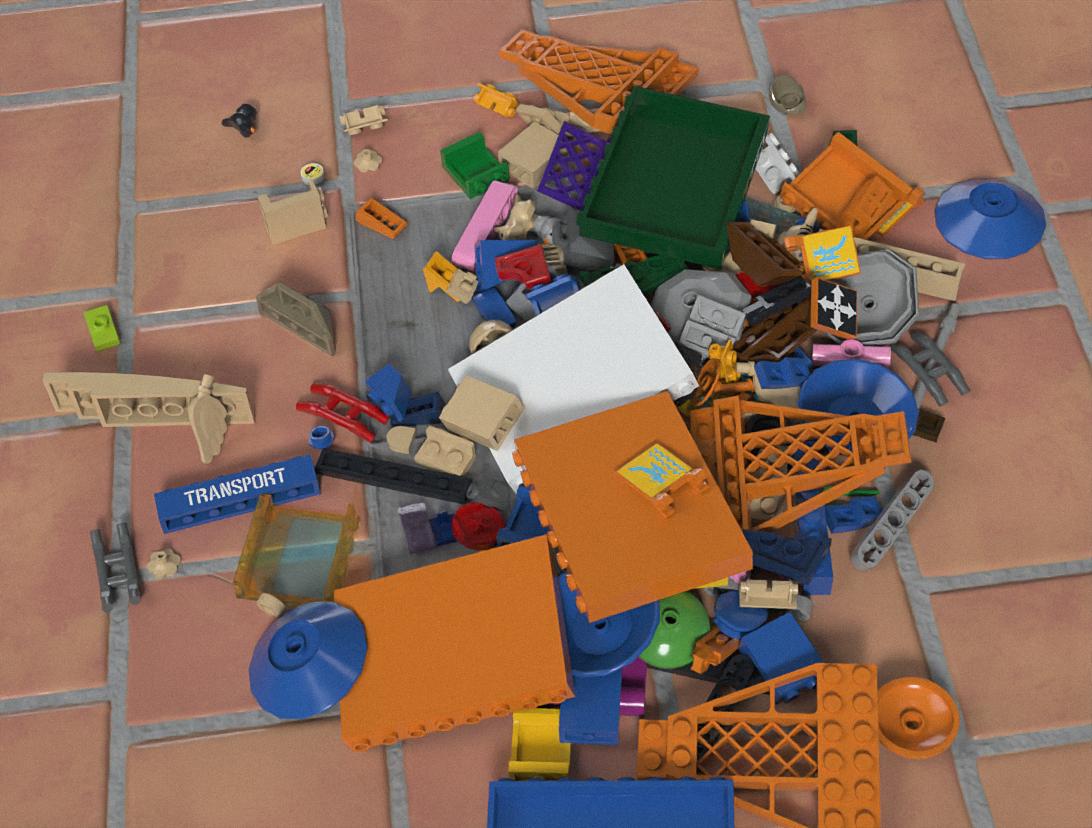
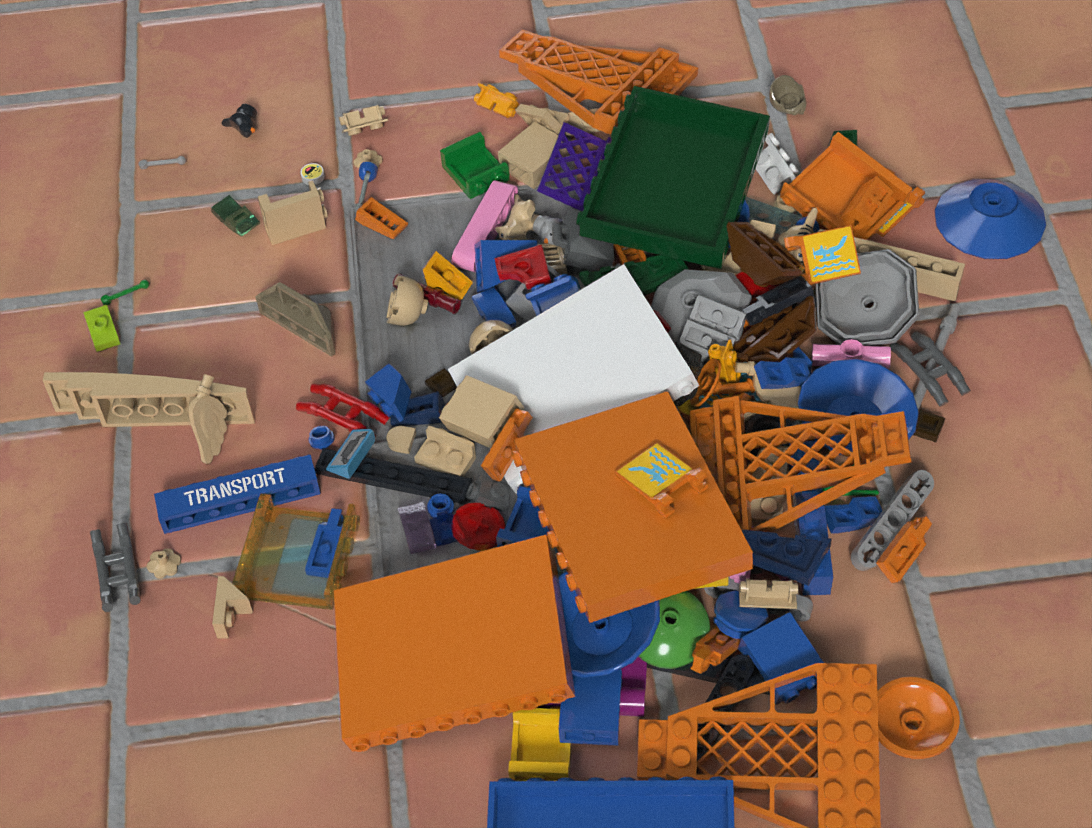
(106, 299): none -> green hinge
(143, 164): none -> light grey hinge
(227, 603): none -> tan slope
(234, 216): none -> clear green slope
(270, 605): tan tile -> none
(307, 660): blue dish -> none
(325, 545): none -> blue hinge
(352, 452): none -> dark azure slope
(366, 177): none -> hinge
(406, 302): none -> tan cylinder
(437, 501): none -> blue plate
(438, 298): none -> dark red pin
(441, 382): none -> dark brown tile
(462, 285): tan tile -> none
(500, 455): none -> orange hinge
(834, 308): tile -> none
(904, 549): none -> orange hinge

